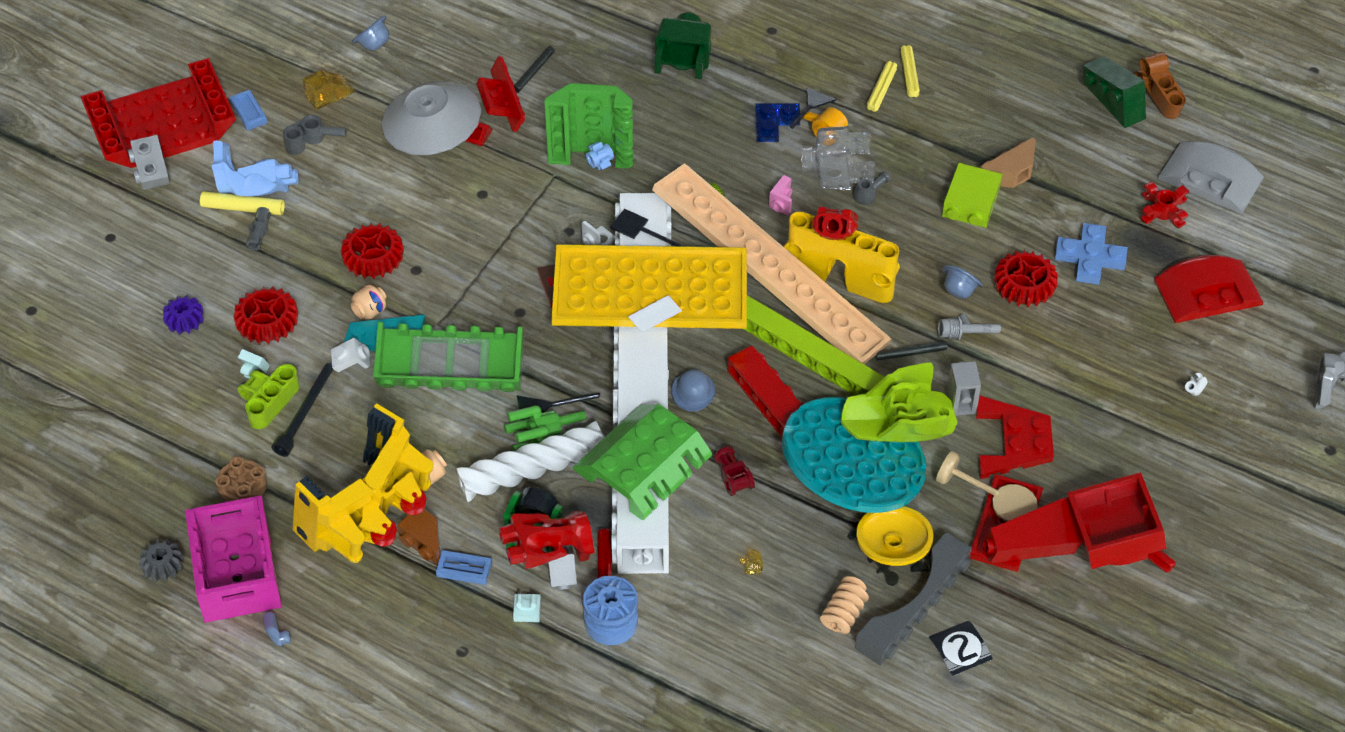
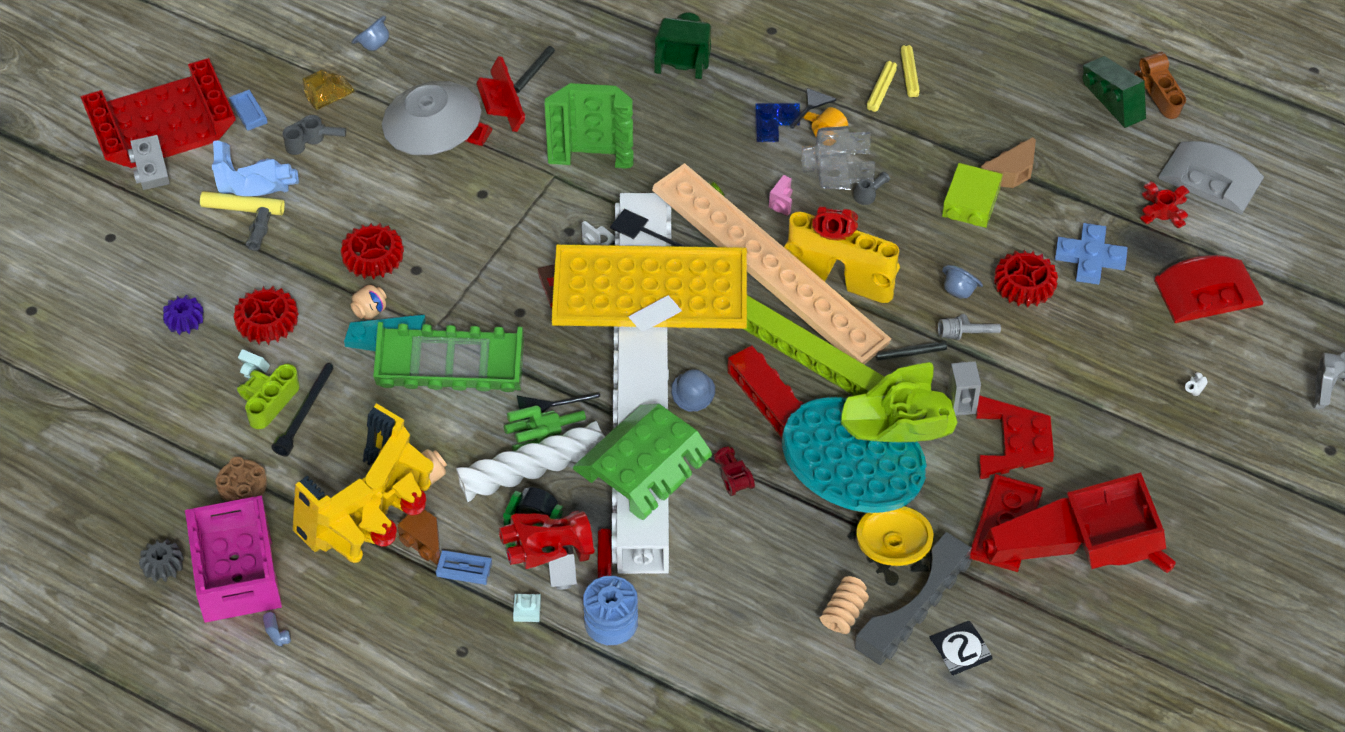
(350, 354): white bracket -> none
(599, 155): light blue gear -> none
(753, 562): clear yellow piece -> none
(1008, 500): tan piece -> none

